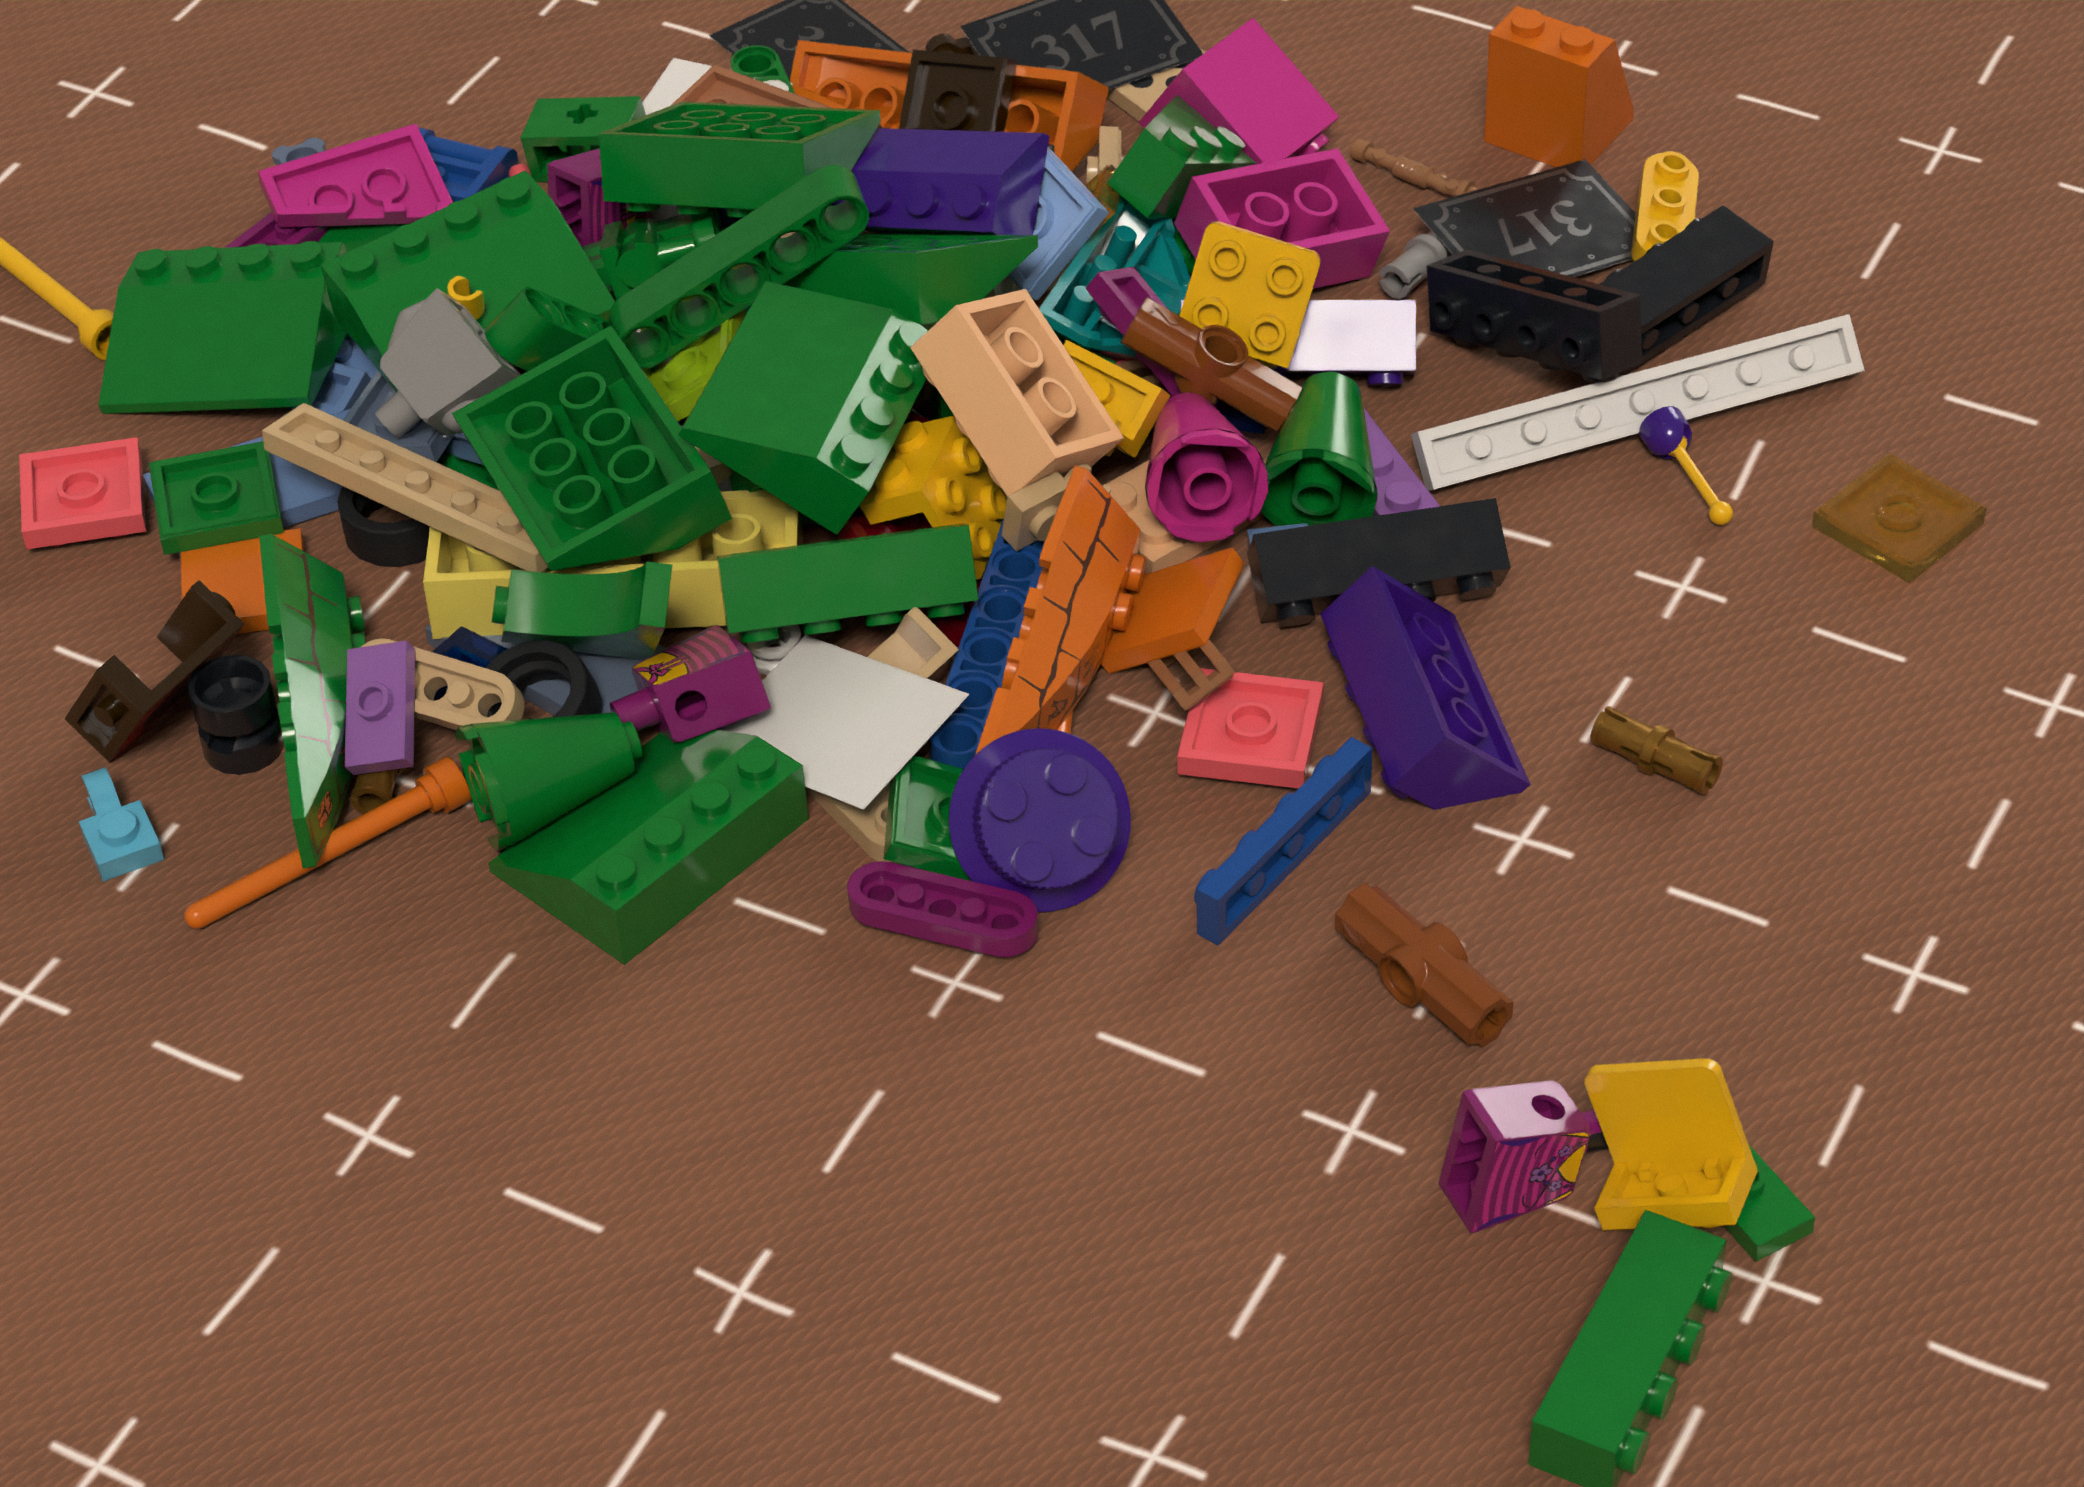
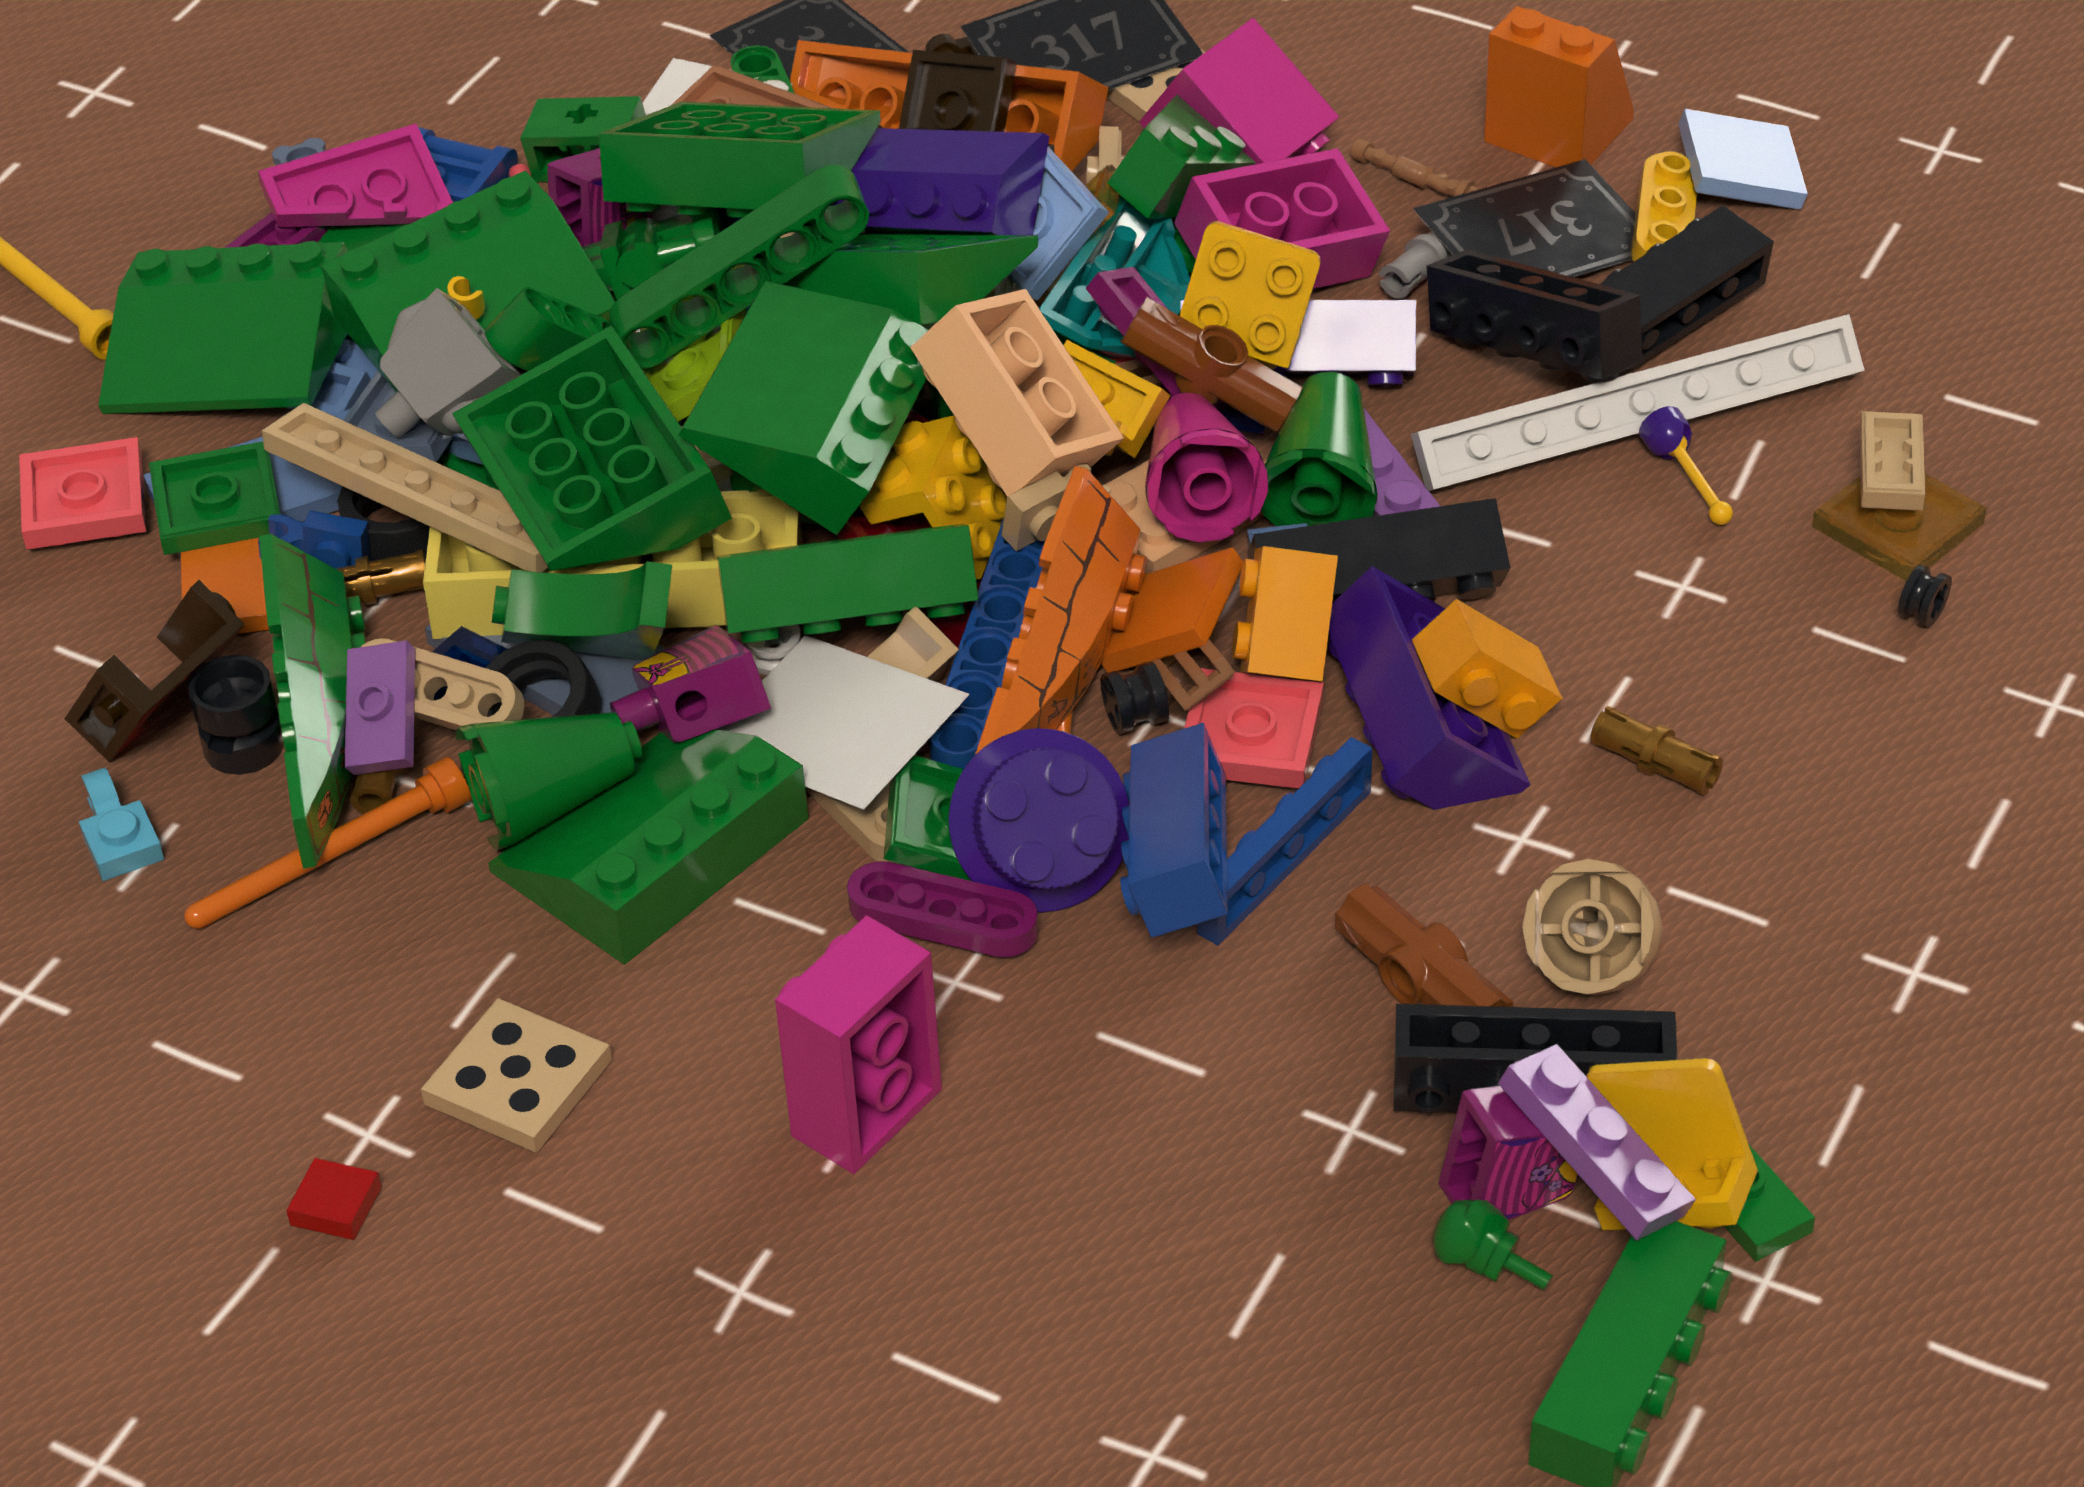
(324, 536): none -> blue plate
(334, 1198): none -> red tile
(384, 576): none -> pearl gold pin
(516, 1075): none -> tan tile
(859, 1043): none -> dark pink brick
(1134, 697): none -> black wheel
(1175, 831): none -> blue brick
(1285, 613): none -> light orange brick
(1470, 1047): none -> black brick
(1479, 1238): none -> green piece
(1486, 669): none -> light orange brick
(1592, 927): none -> tan cylinder
(1596, 1141): none -> medium lavender plate
(1742, 159): none -> tile
(1892, 460): none -> tan plate
(1924, 595): none -> black bush

